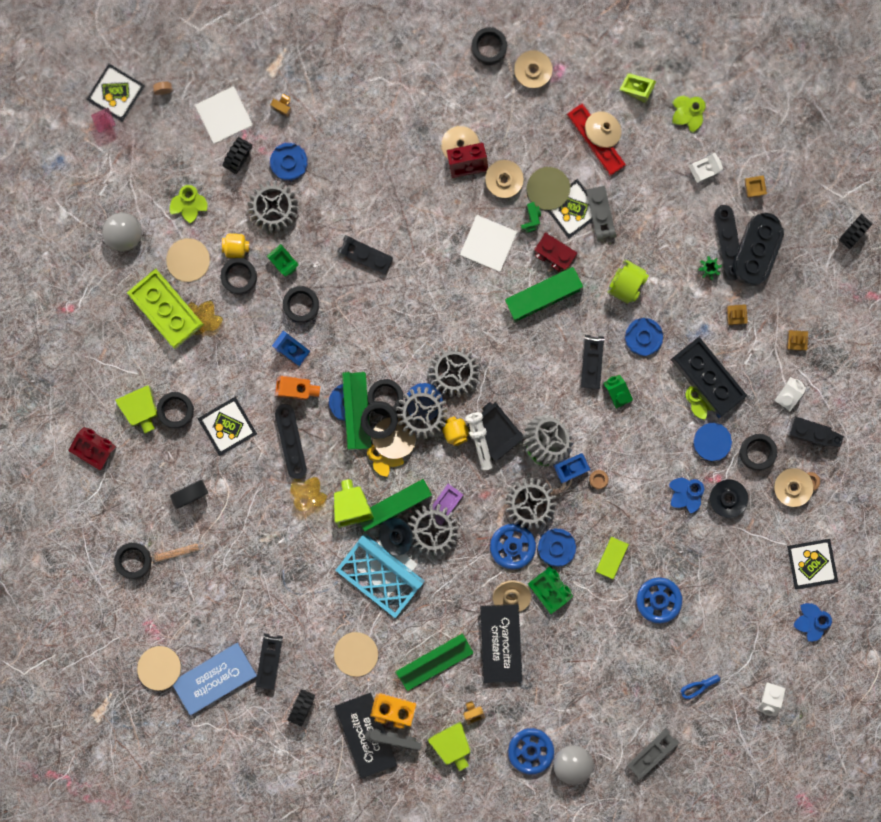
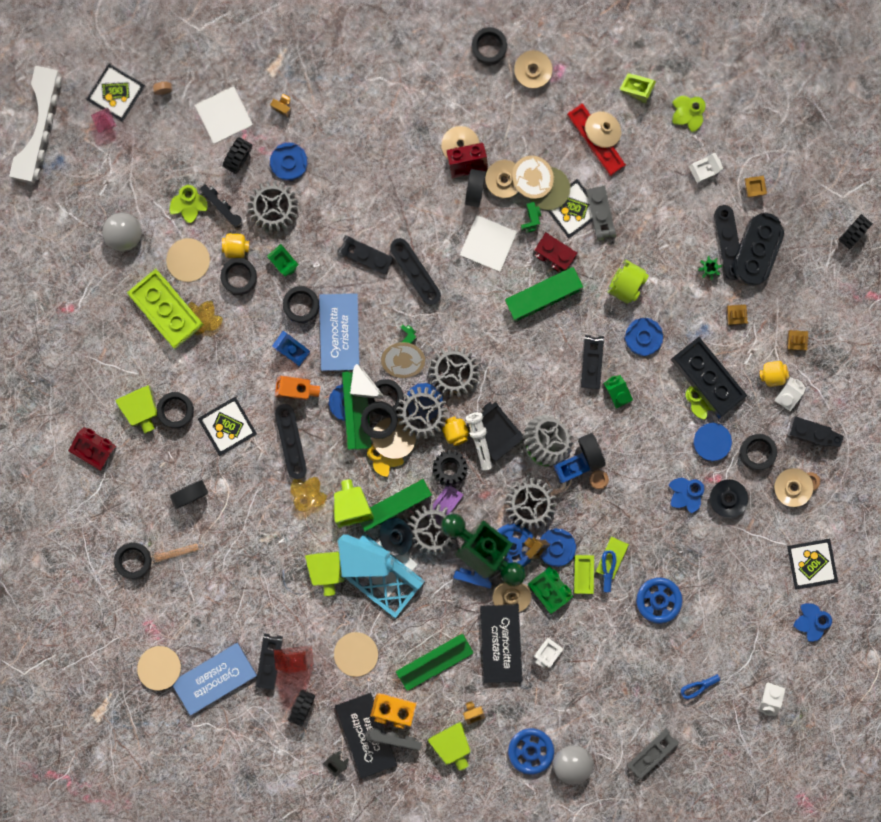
(26, 164): none -> white arch
(223, 207): none -> black plate
(294, 659): none -> clear red slope
(325, 570): none -> lime torso
(335, 764): none -> pearl dark grey tile
(339, 331): none -> medium blue tile
(362, 558): none -> medium azure slope
(363, 385): none -> white slope
(403, 360): none -> sticker
(410, 338): none -> green bracket
(415, 271): none -> black plate
(450, 479): none -> black tyre
(475, 188): none -> black tyre
(477, 579): none -> blue slope
(483, 549): none -> dark green brick
(533, 177): none -> sticker
(537, 547): none -> pearl gold tile
(547, 653): none -> white bracket
(584, 574): none -> lime tile
(592, 452): none -> black tyre
(608, 576): none -> blue piece
(774, 373): none -> yellow head

